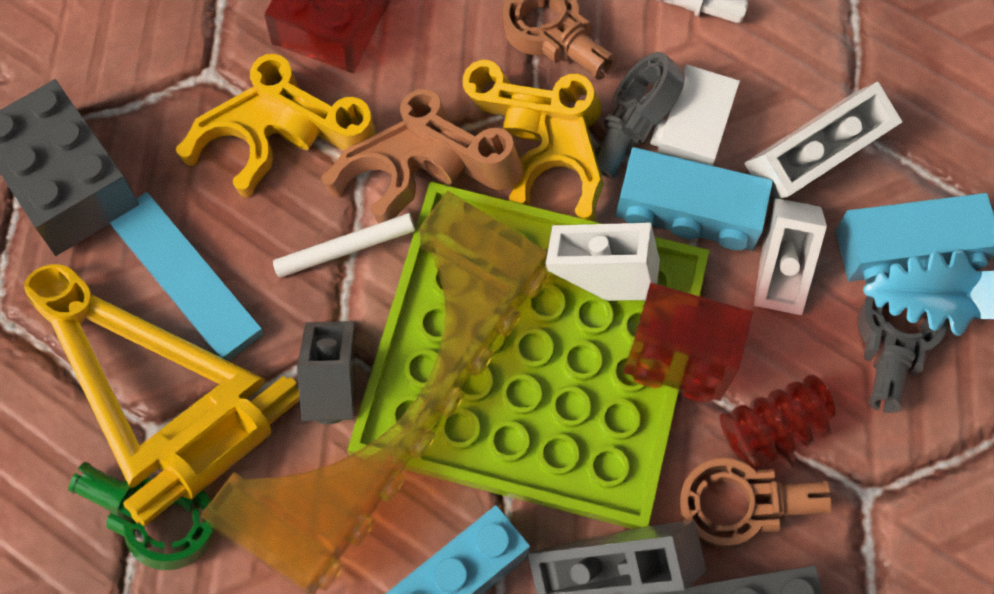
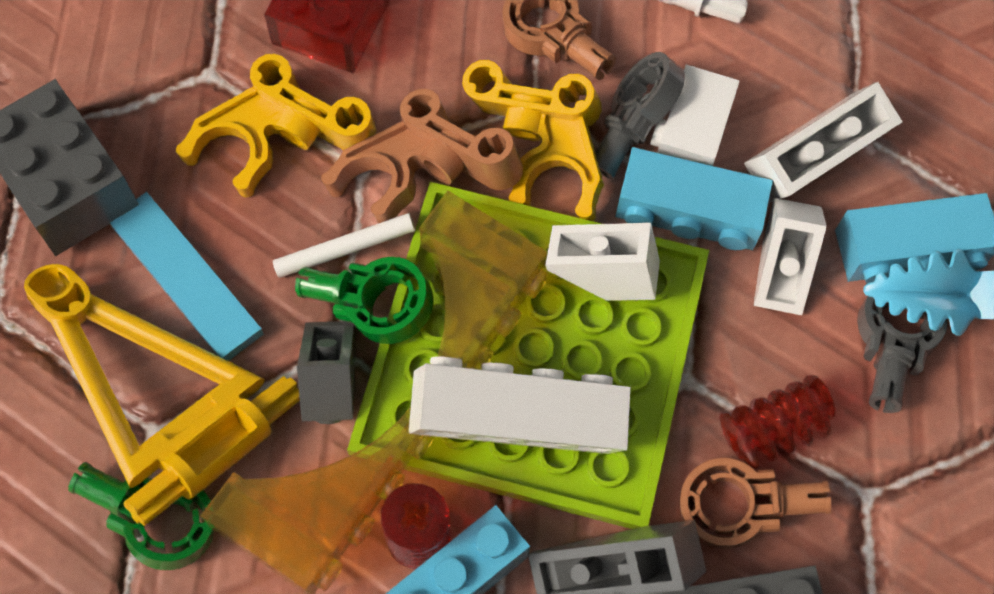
(357, 292): none -> green pin
(416, 505): none -> clear red piece
(519, 407): none -> white brick
(687, 343): clear red brick -> none

